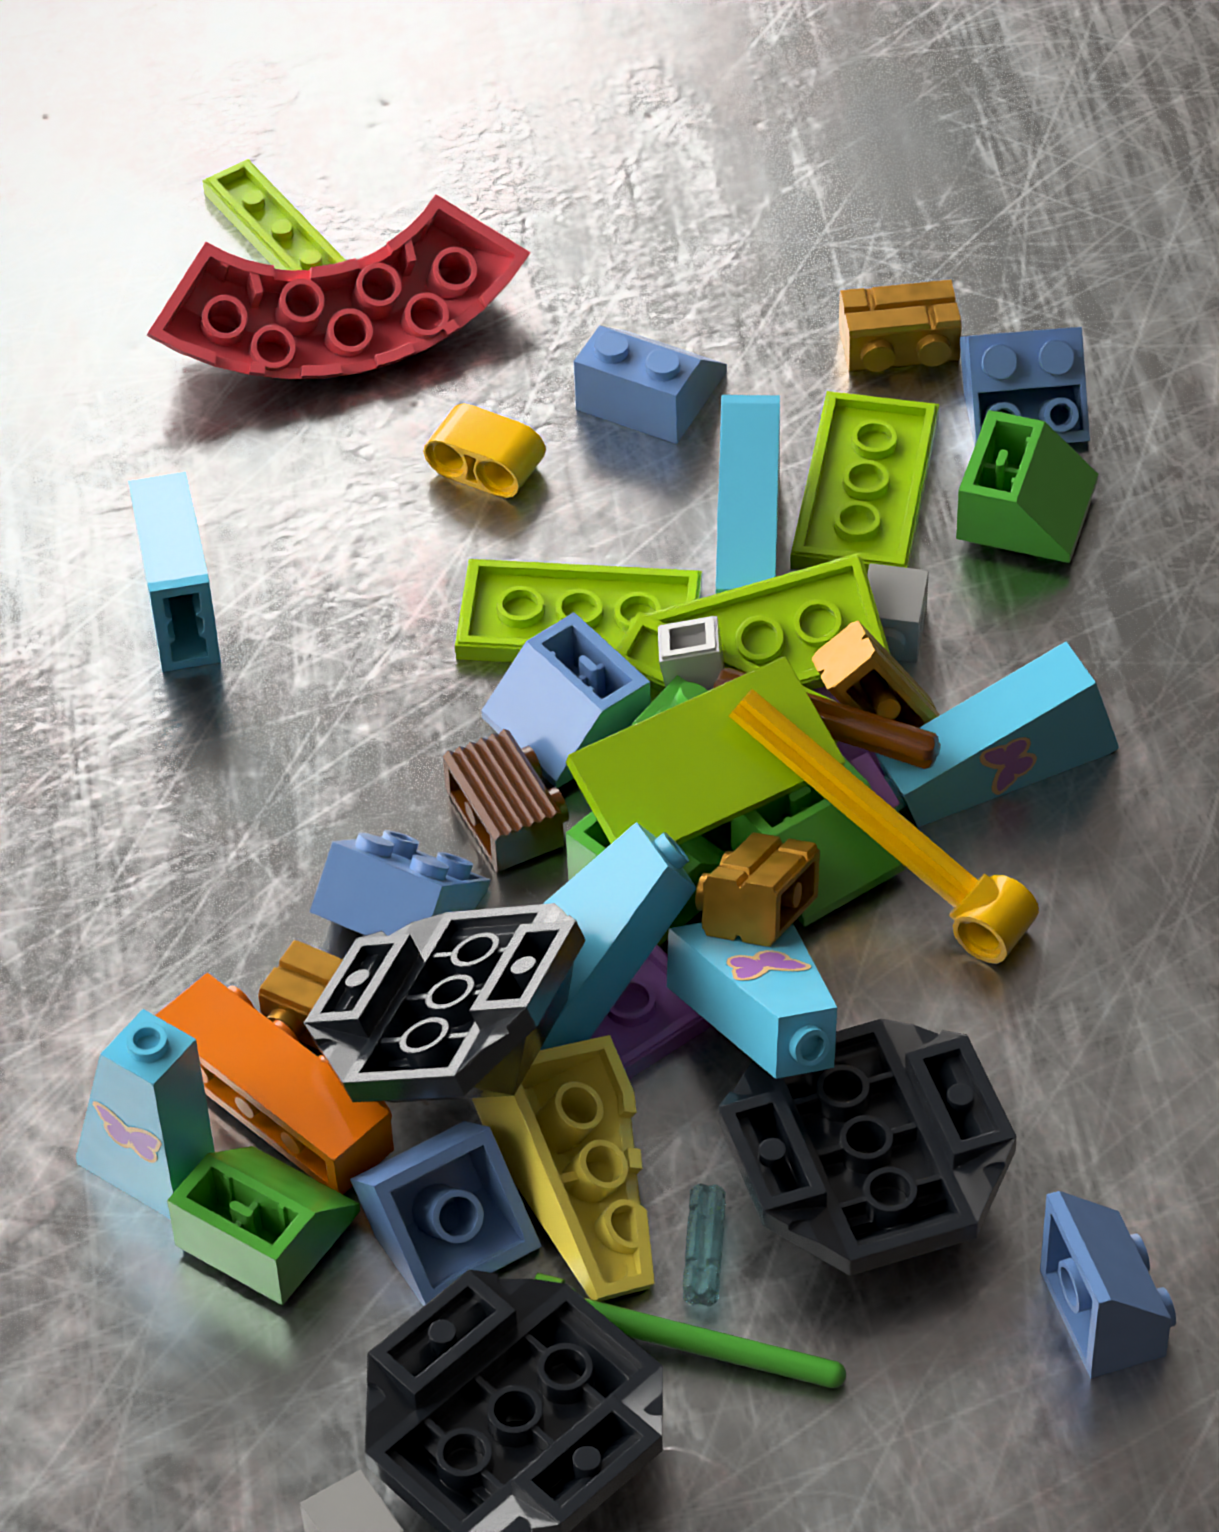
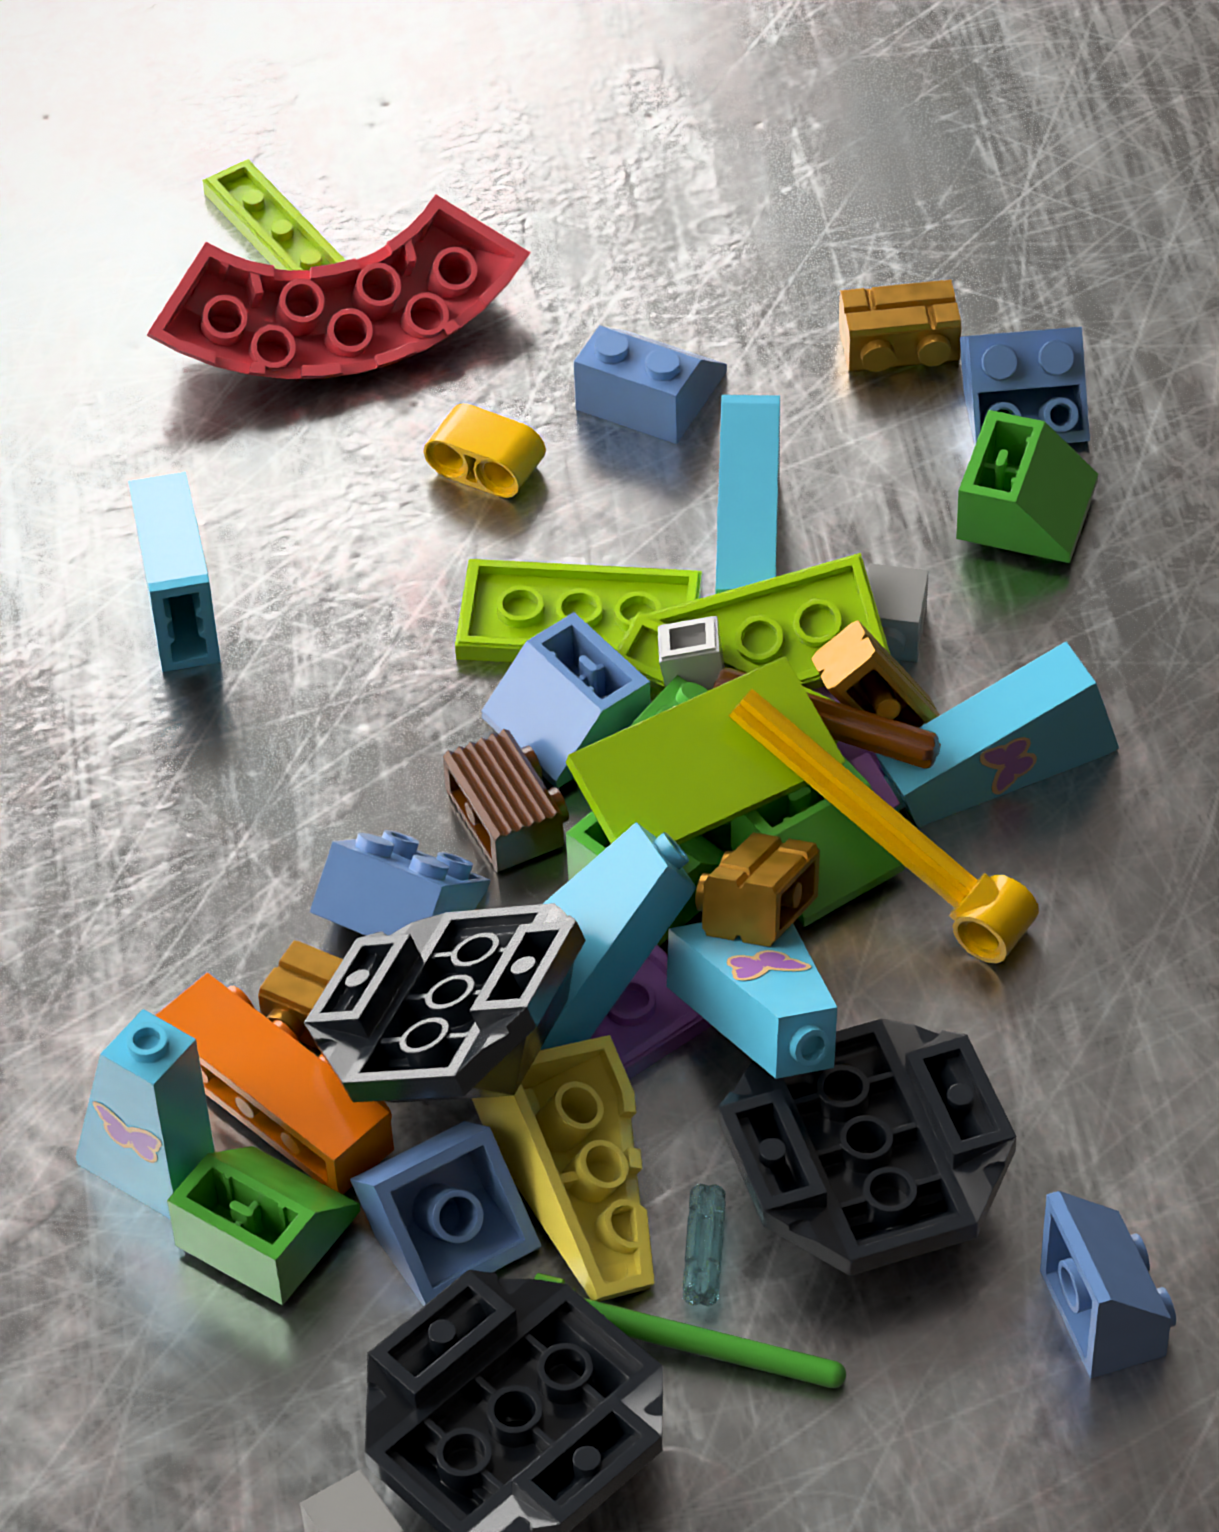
(865, 481): lime tile -> none

